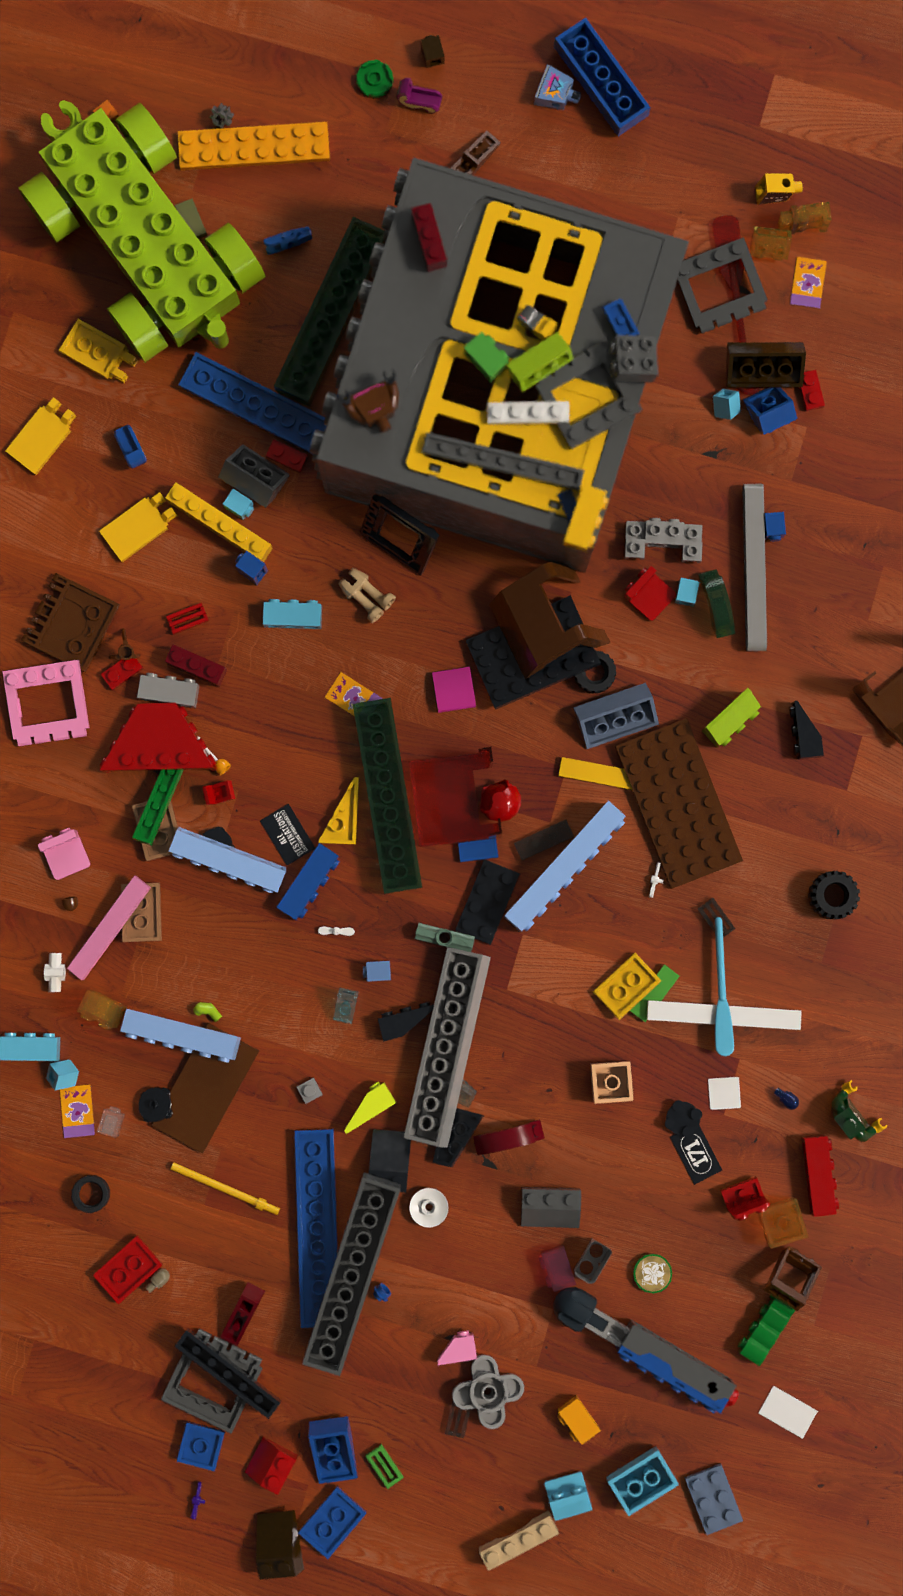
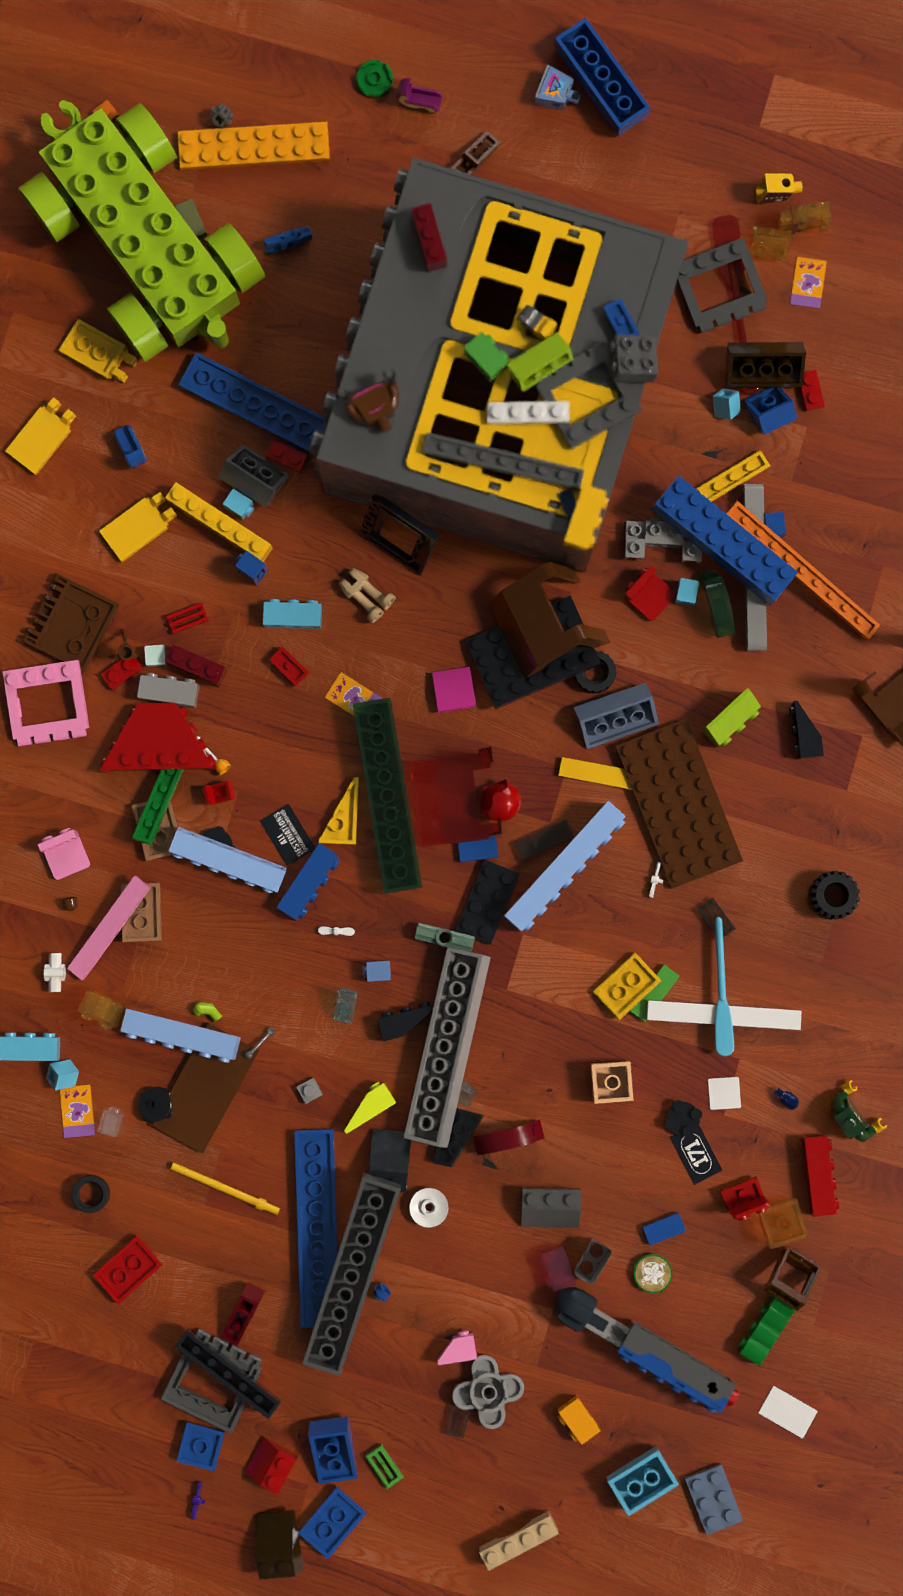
(155, 655): none -> light aqua piece
(158, 1279): dark tan cylinder -> none
(270, 1031): none -> dark grey hinge
(289, 666): none -> red plate
(329, 314): clear green brick -> none
(432, 51): dark brown brick -> none
(568, 1496): medium azure bracket -> none
(664, 1228): none -> blue tile
(724, 540): none -> blue brick
(734, 476): none -> yellow tile
(807, 574): none -> orange plate

